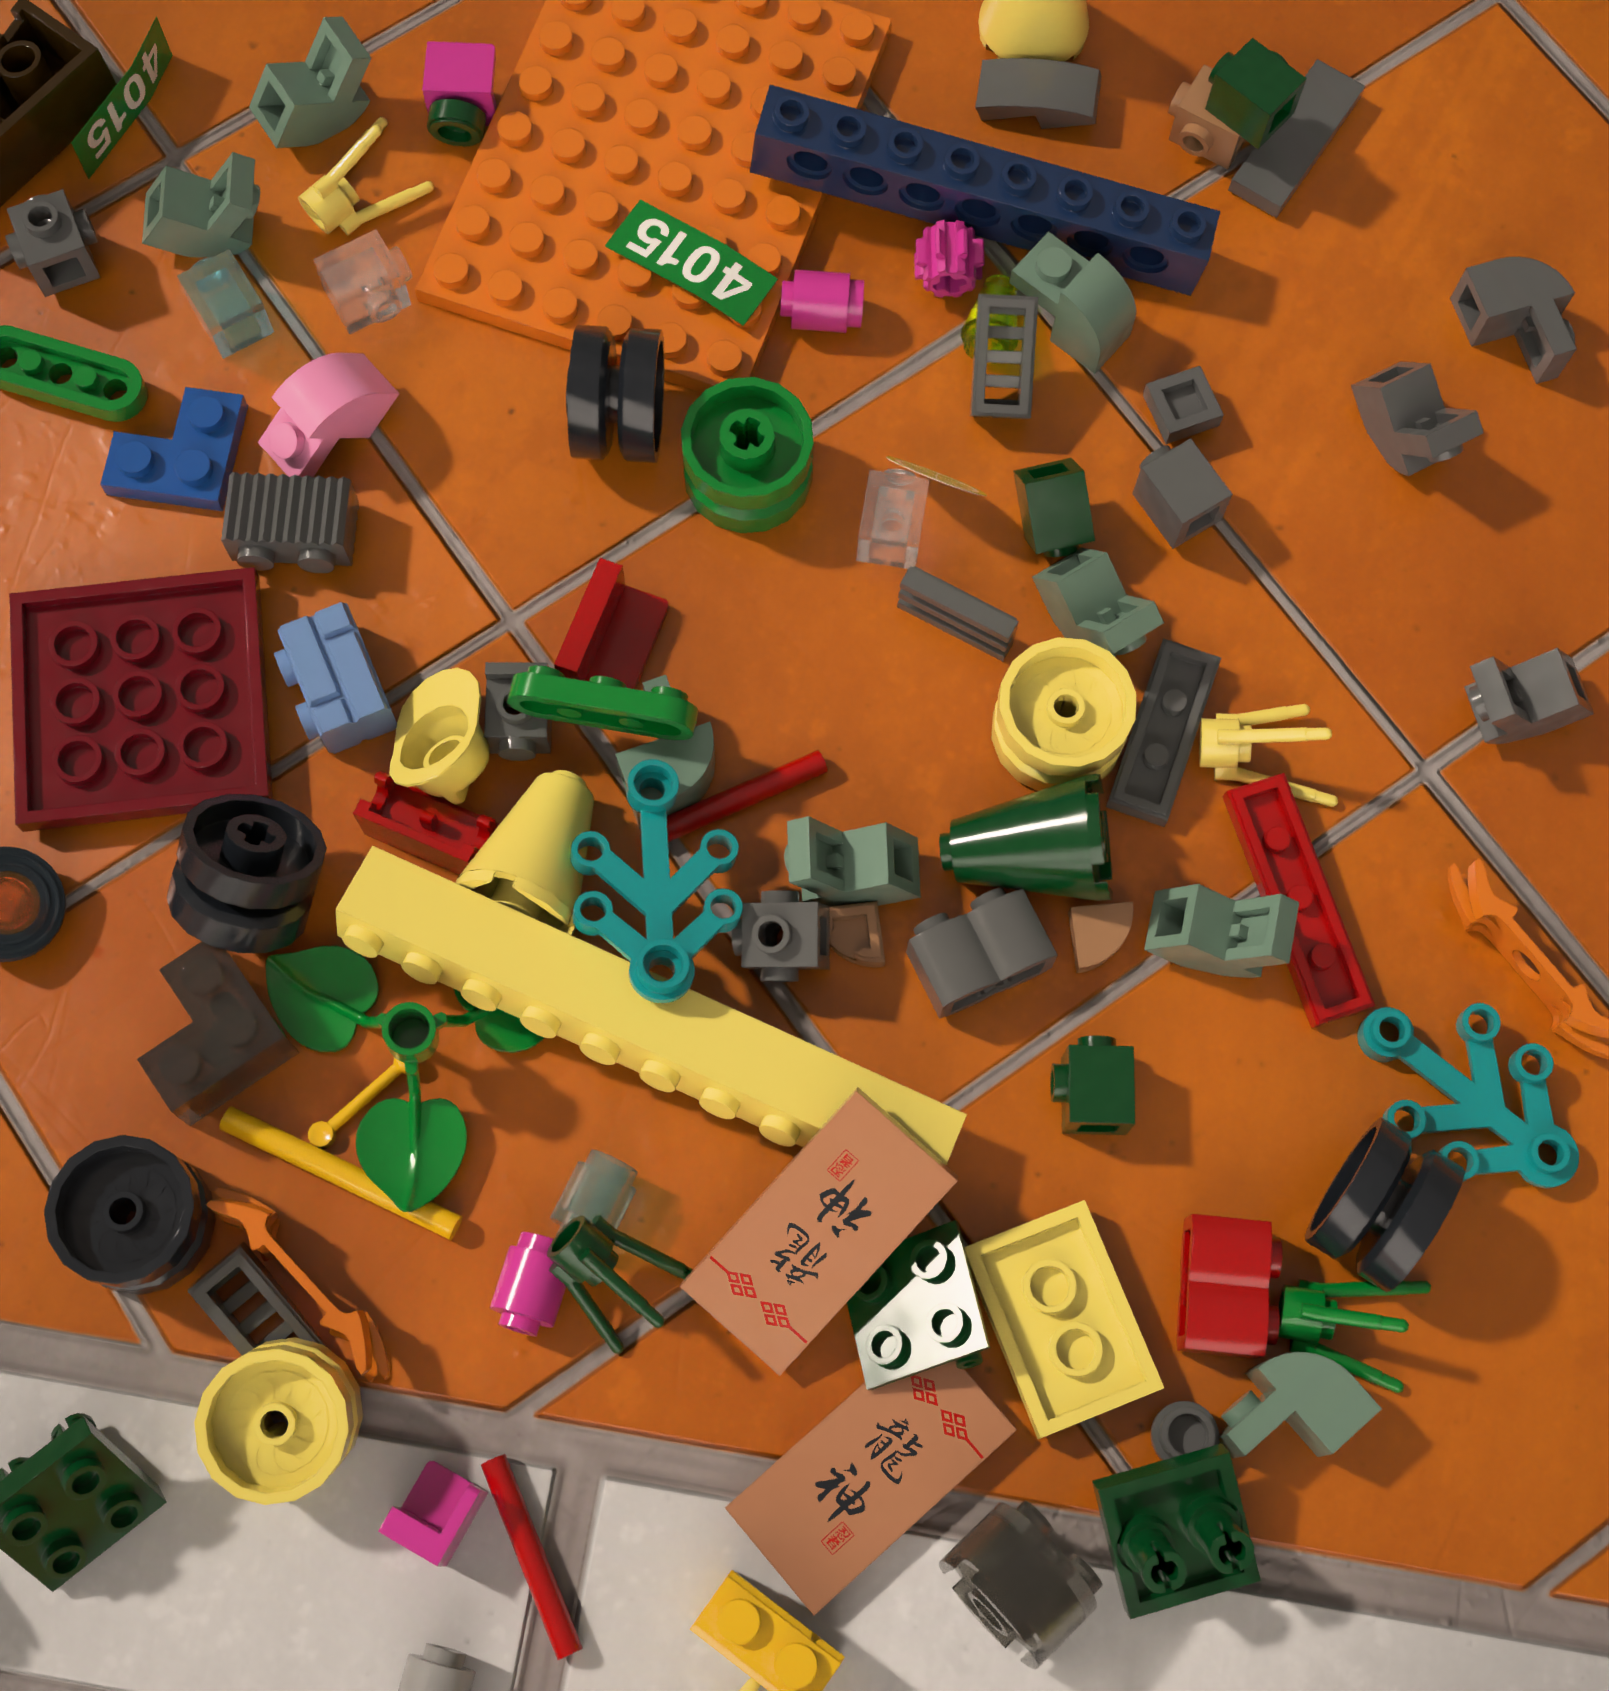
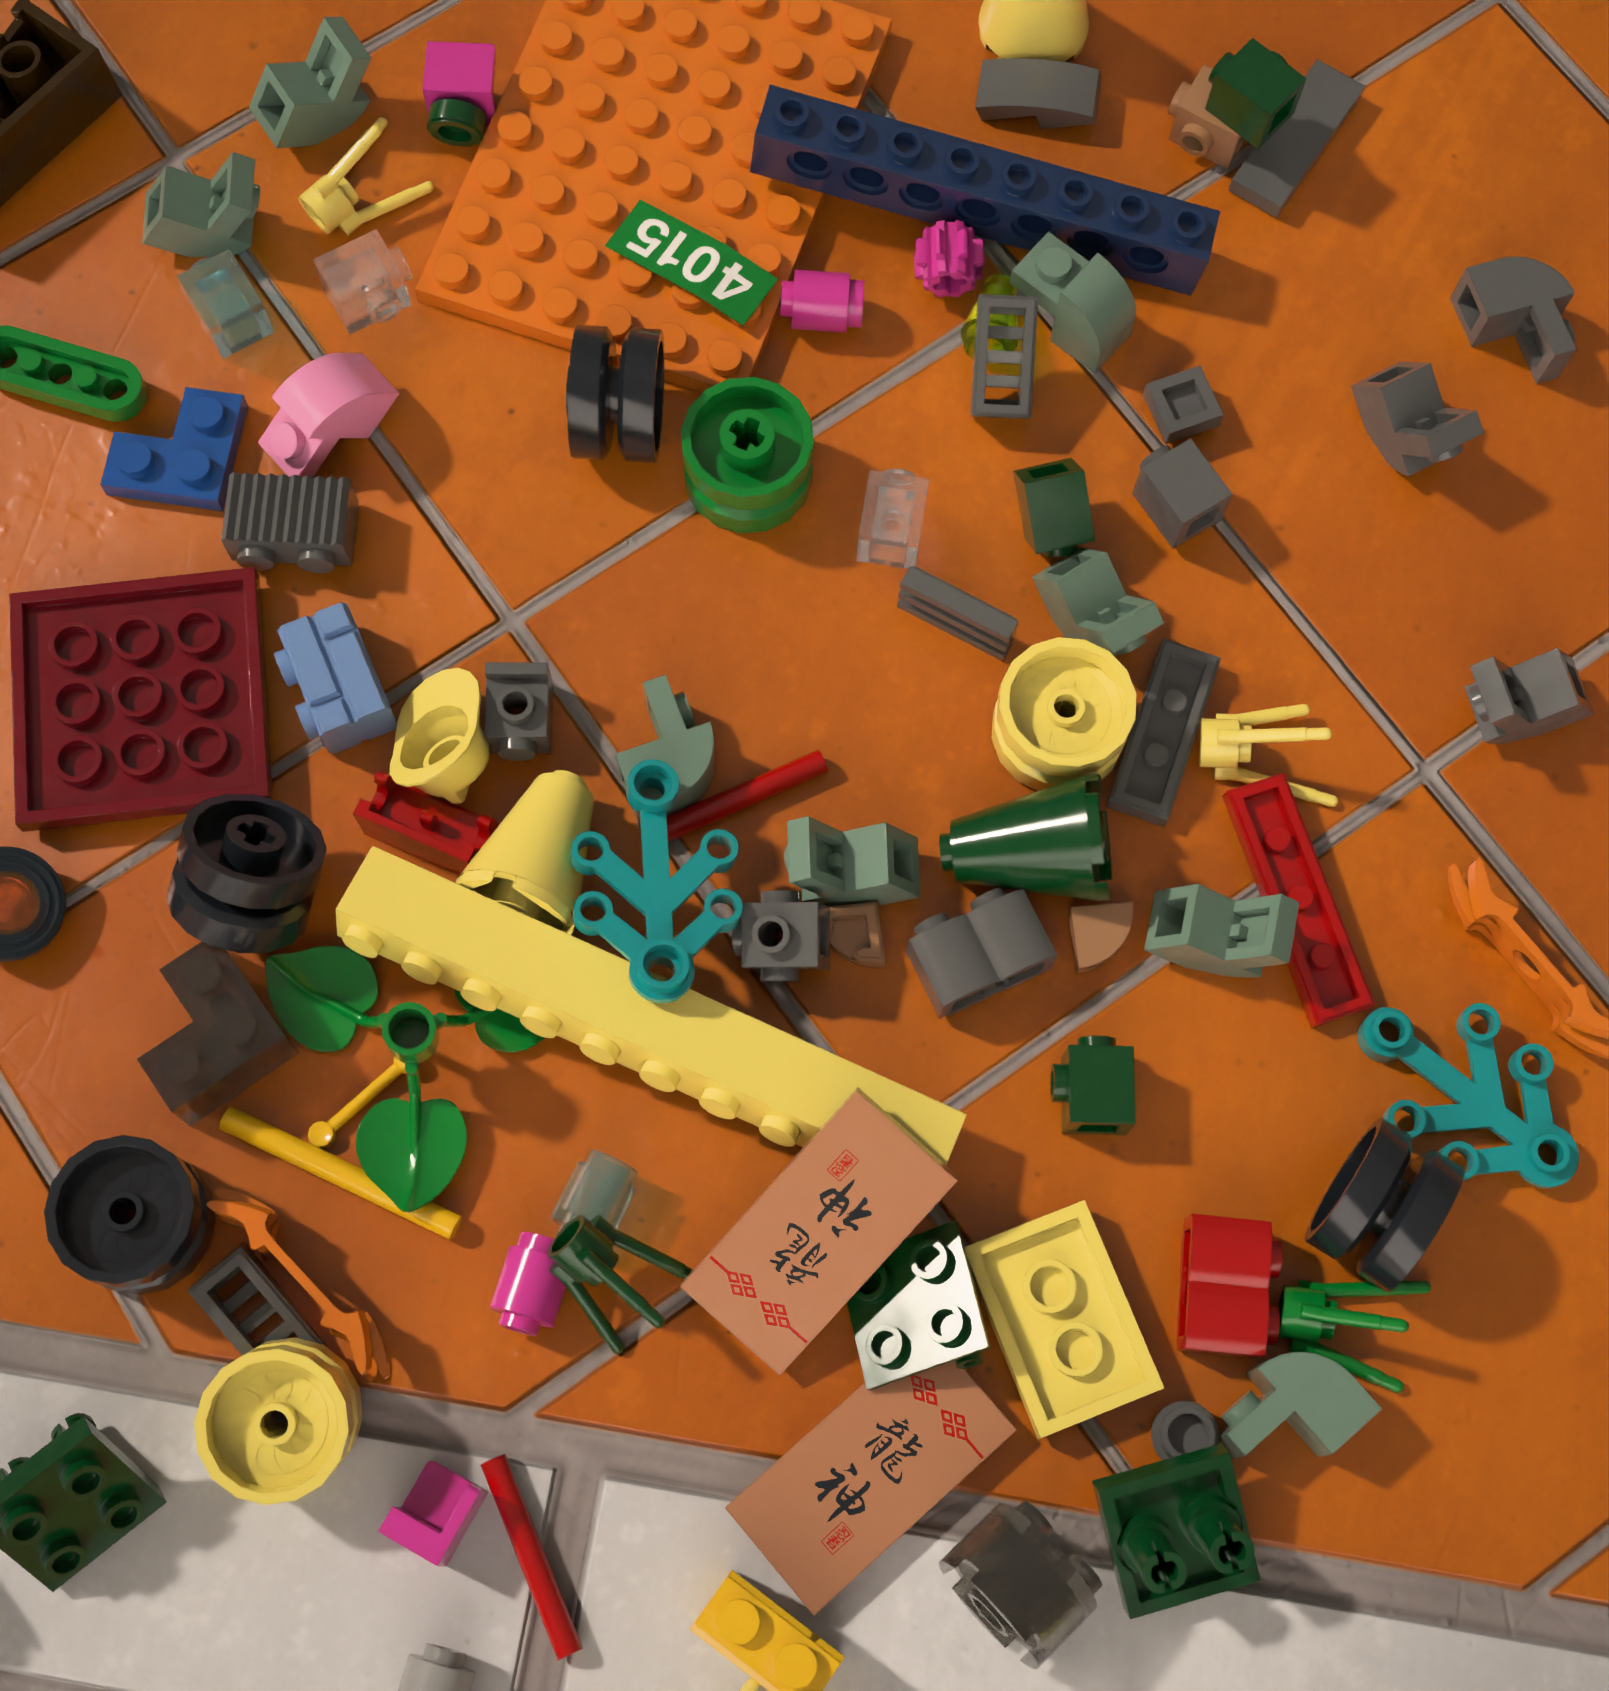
(53, 242): dark grey brick -> none
(124, 101): green sticker -> none
(603, 704): green plate -> none
(611, 629): red panel -> none
(936, 476): sticker -> none

